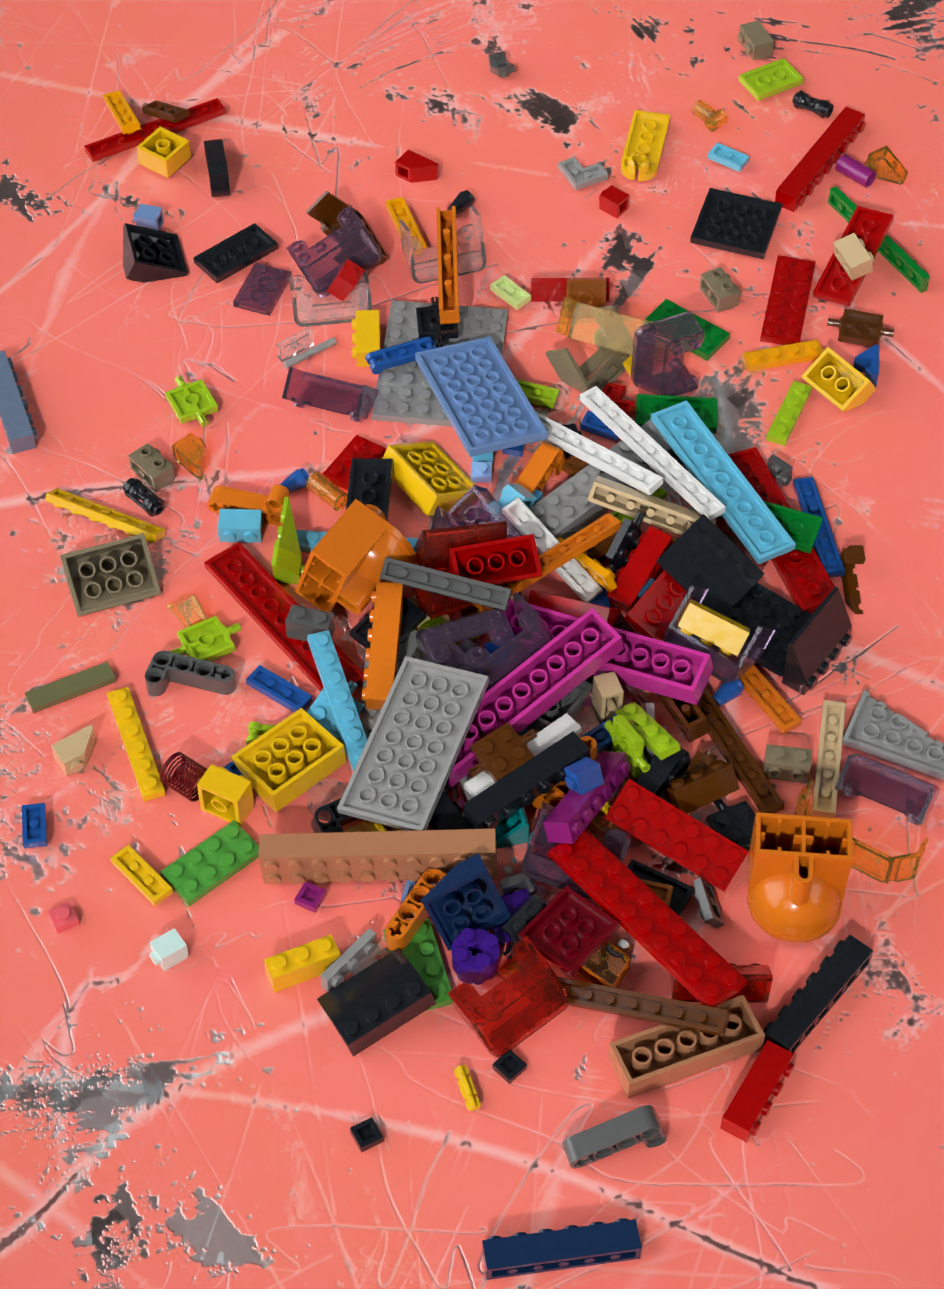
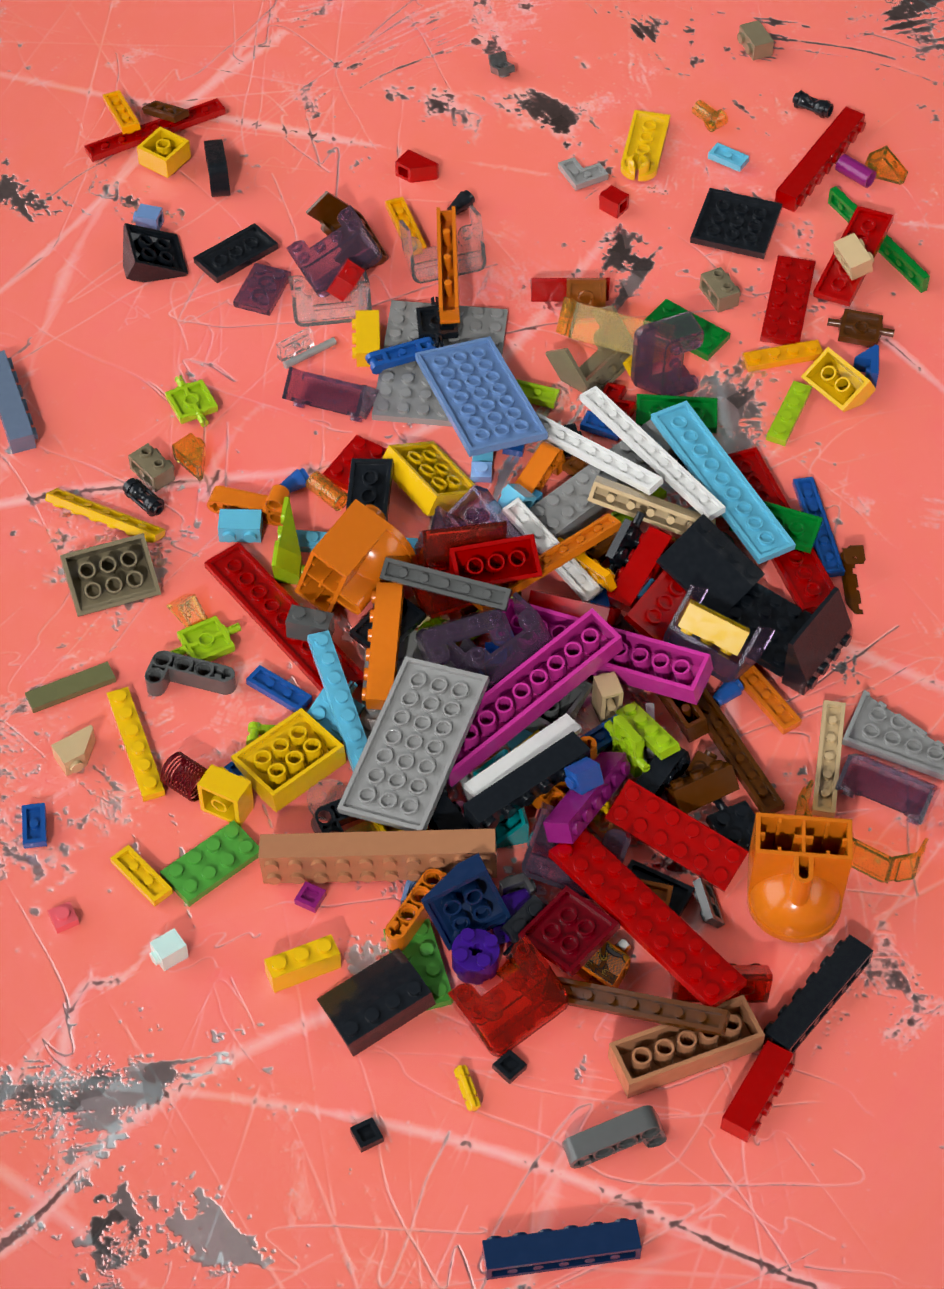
(349, 960): light grey plate -> none
(501, 752): reddish brown plate -> none
(510, 292): yellowish green plate -> none
(770, 79): lime plate -> none
(780, 470): flat silver bracket -> none
(787, 763): dark tan brick -> none

